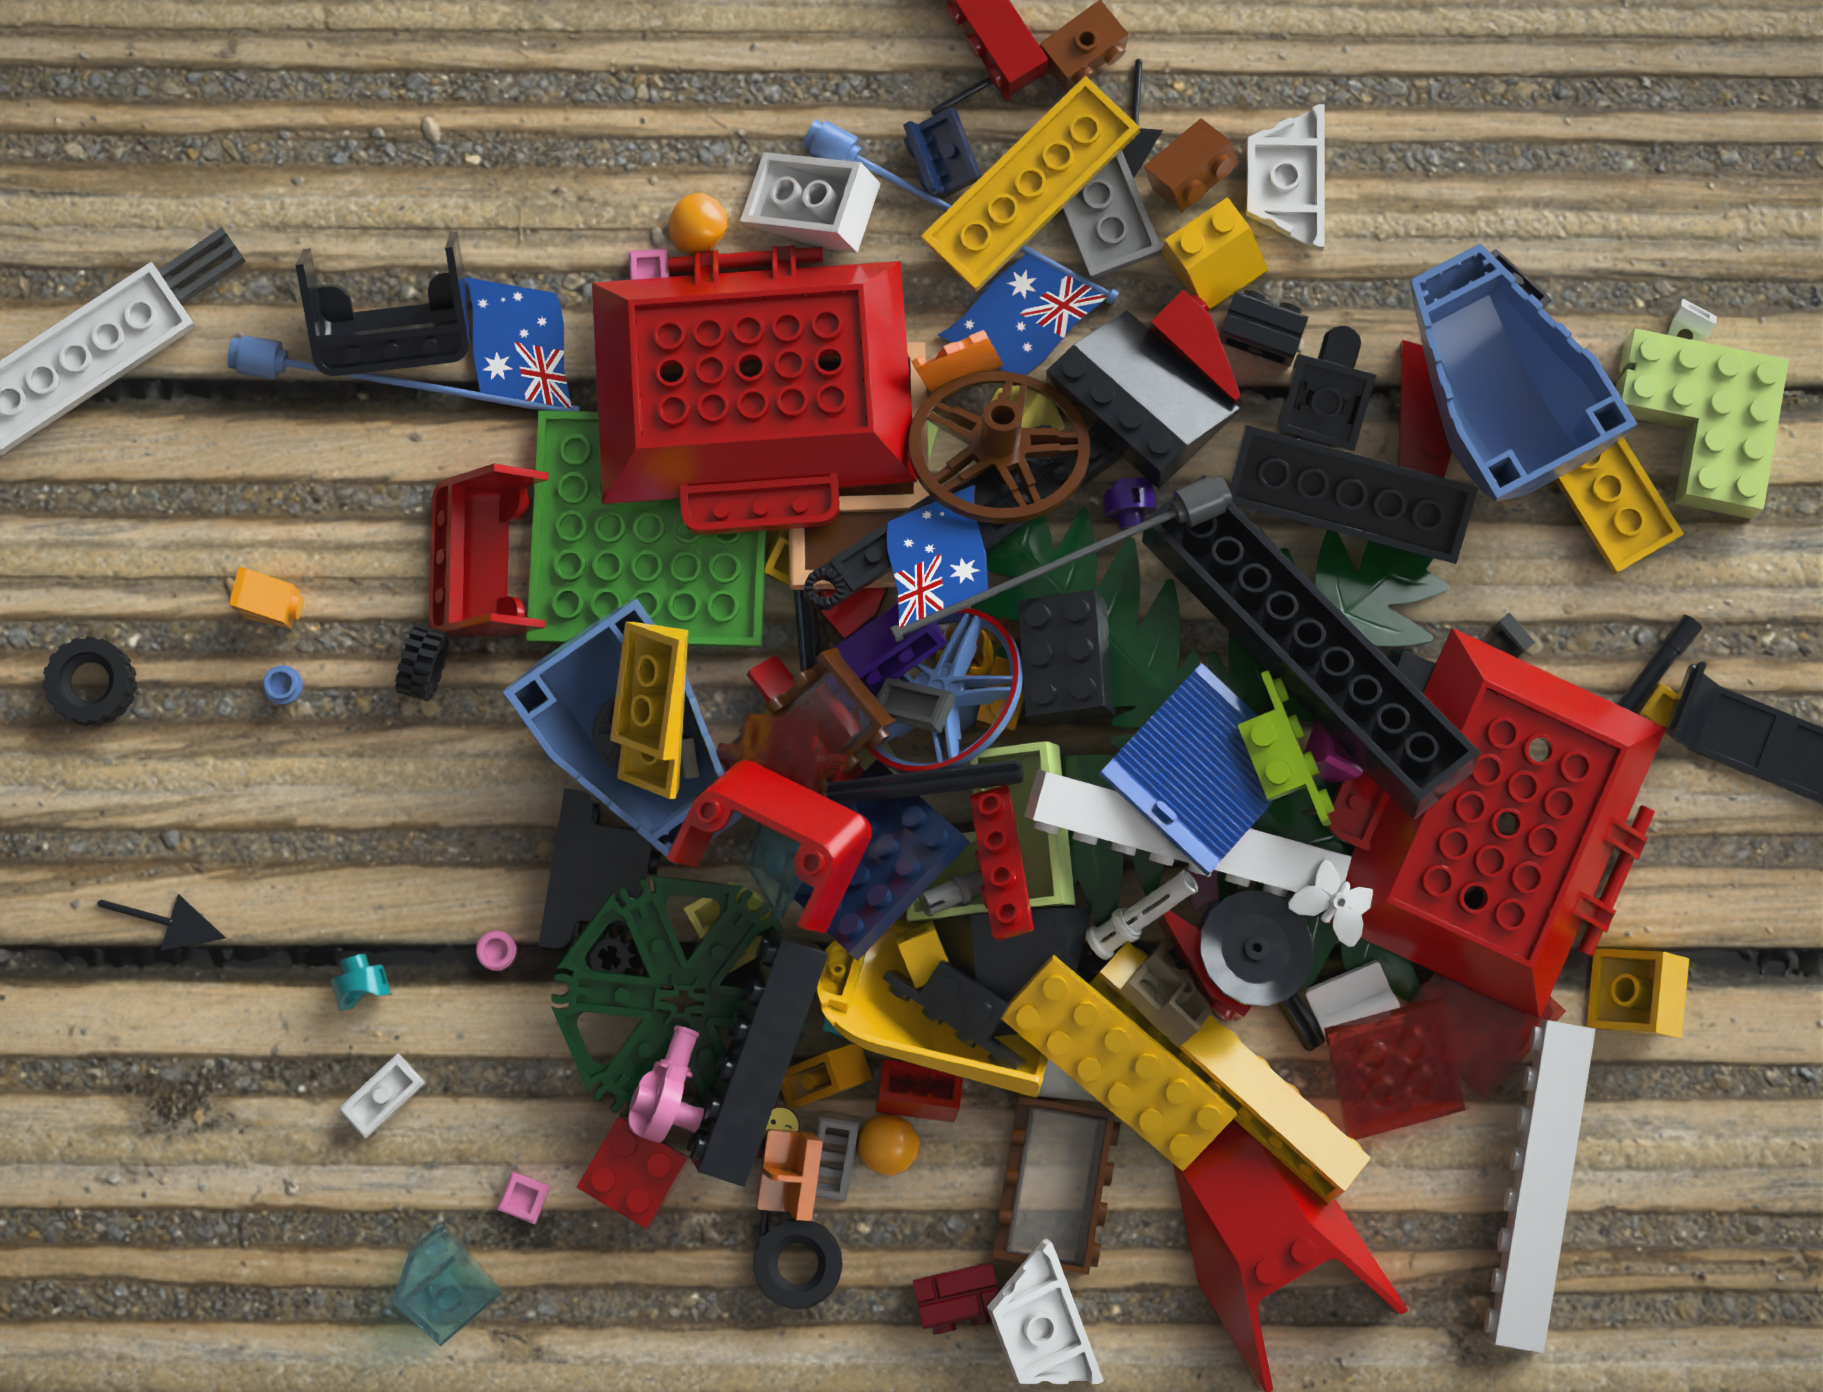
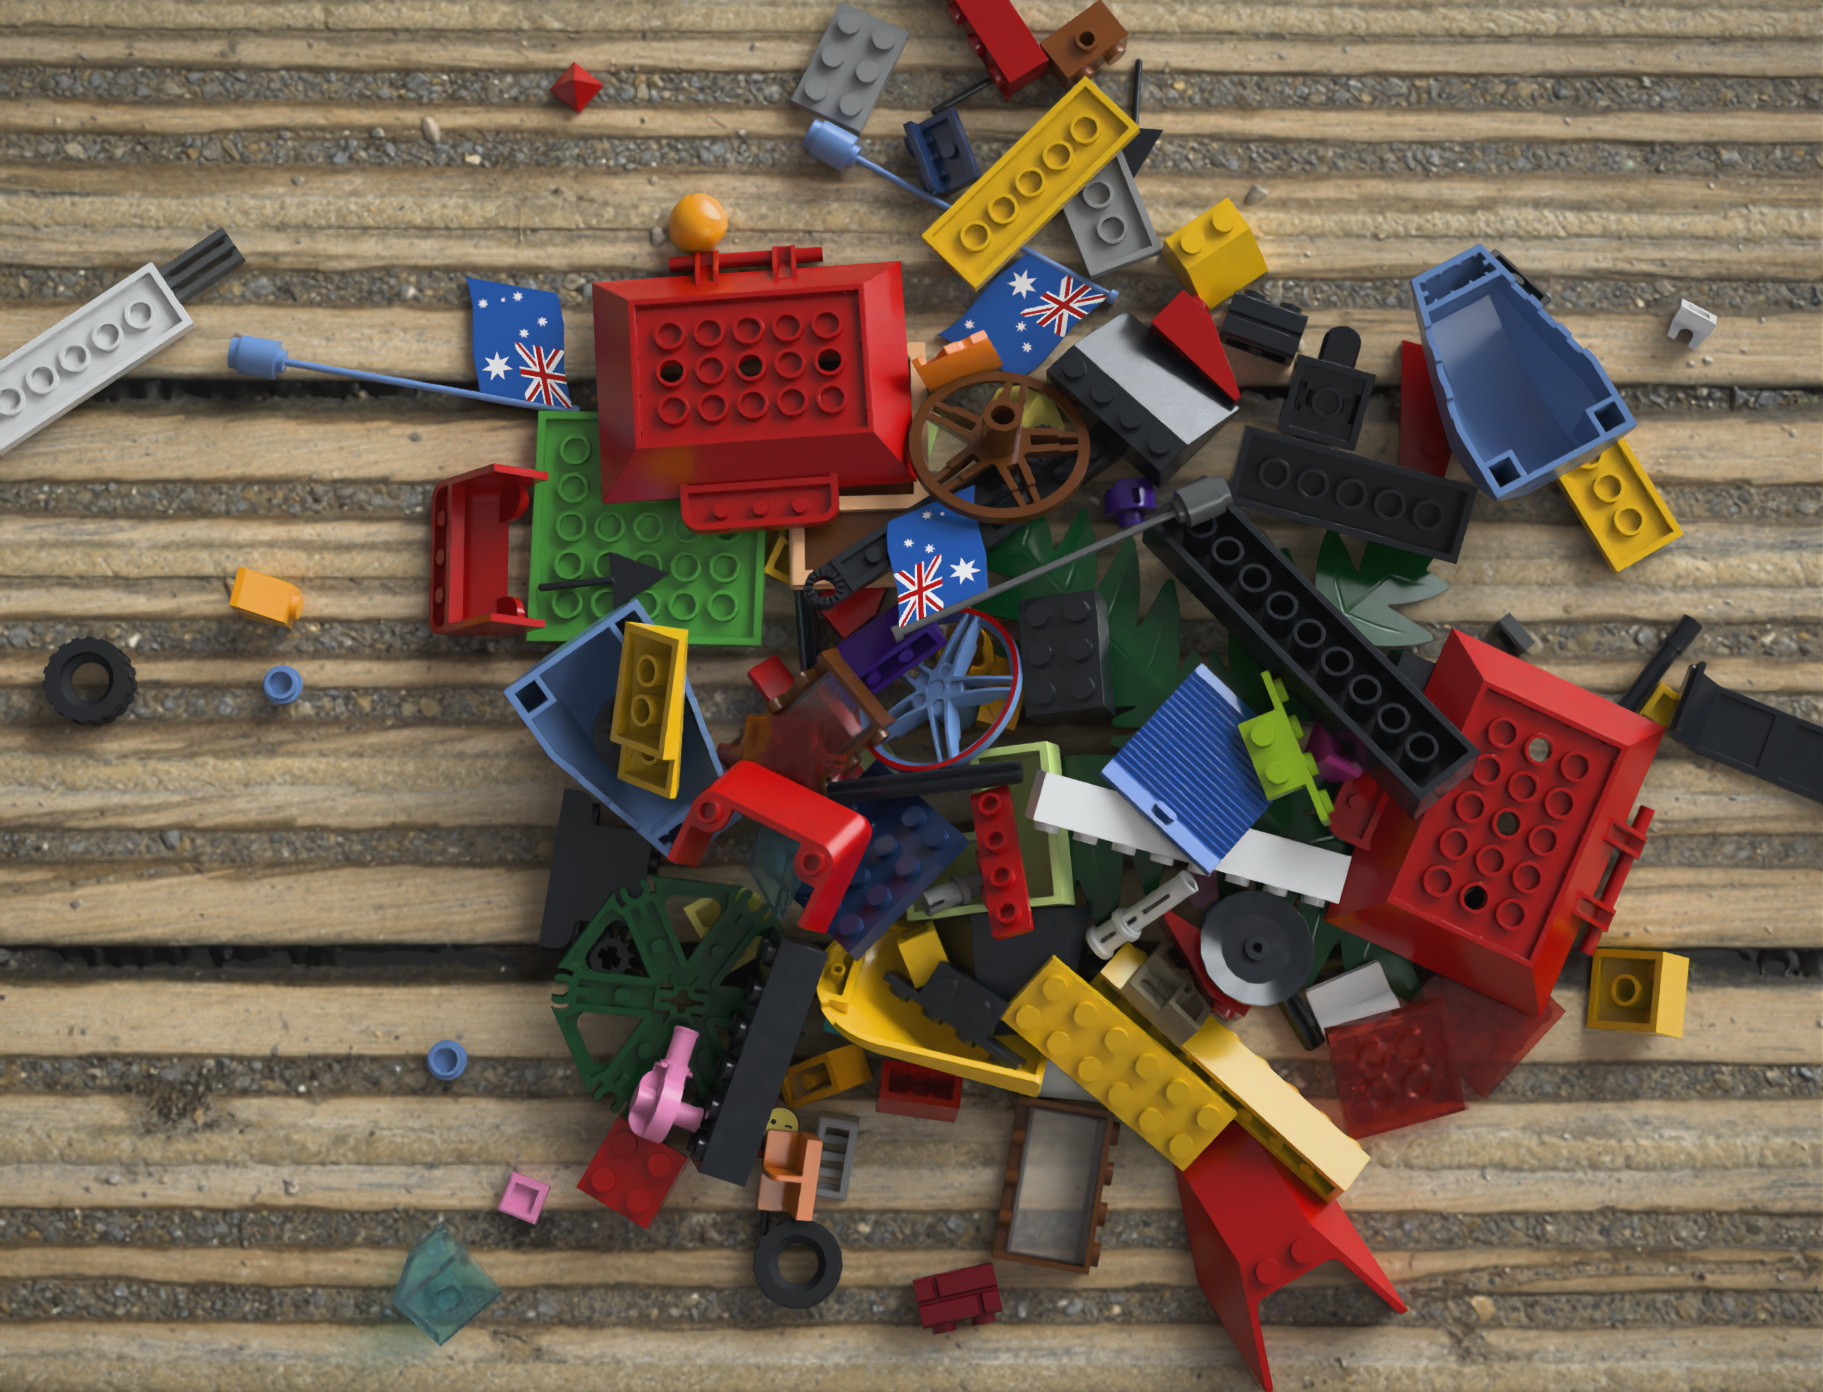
(184, 927): black piece -> none
(358, 981): teal piece -> none
(382, 1096): white plate -> none
(388, 337): black windscreen -> none
(422, 662): black tyre -> none
(447, 1060): none -> medium blue plate
(496, 950): bright pink tile -> none
(576, 88): none -> red slope
(626, 577): none -> black piece
(648, 264): bright pink tile -> none
(688, 765): dark grey tile -> none
(812, 200): white slope -> none
(850, 68): none -> light grey plate
(887, 1144): light orange hair -> none
(916, 704): dark grey tile -> none
(1042, 1325): white wing -> none
(1191, 165): dark orange brick -> none
(1289, 178): white wing -> none
(1337, 900): white piece -> none
(1540, 1185): white brick -> none
(1726, 404): yellowish green piece -> none

